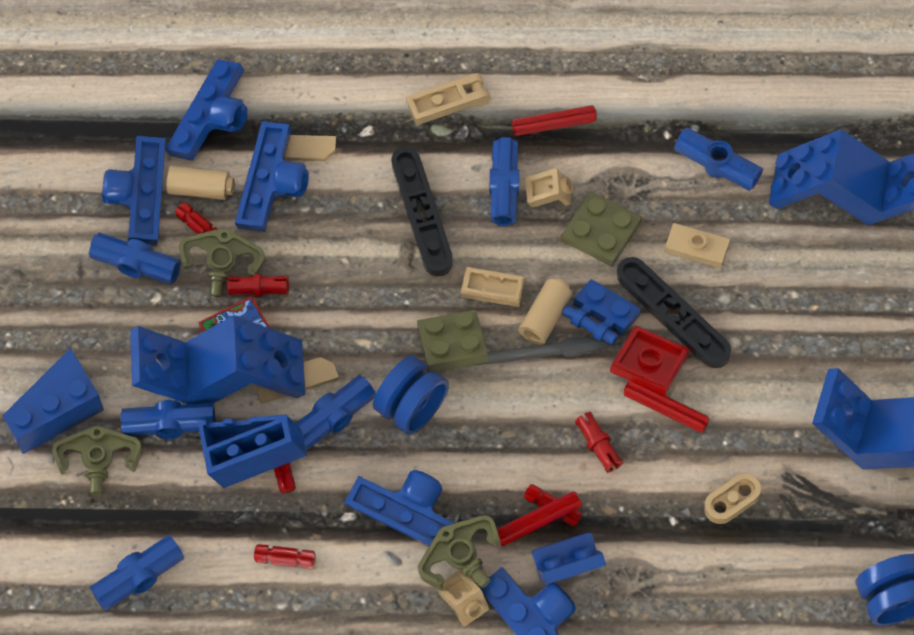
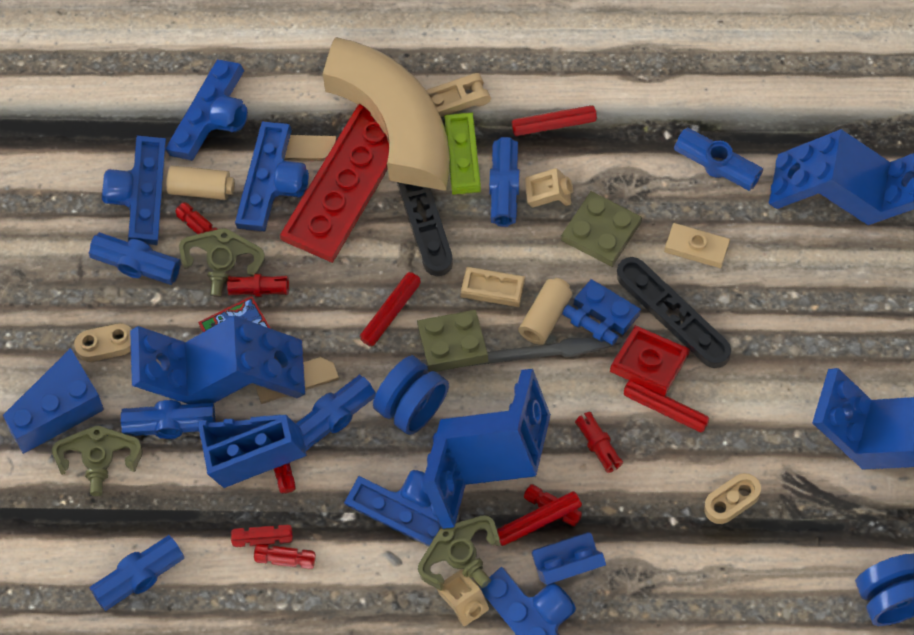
(104, 343): none -> tan plate
(261, 535): none -> red axle
(340, 188): none -> red plate
(390, 309): none -> red axle
(398, 105): none -> tan brick
(462, 153): none -> lime tile
(486, 448): none -> blue bracket

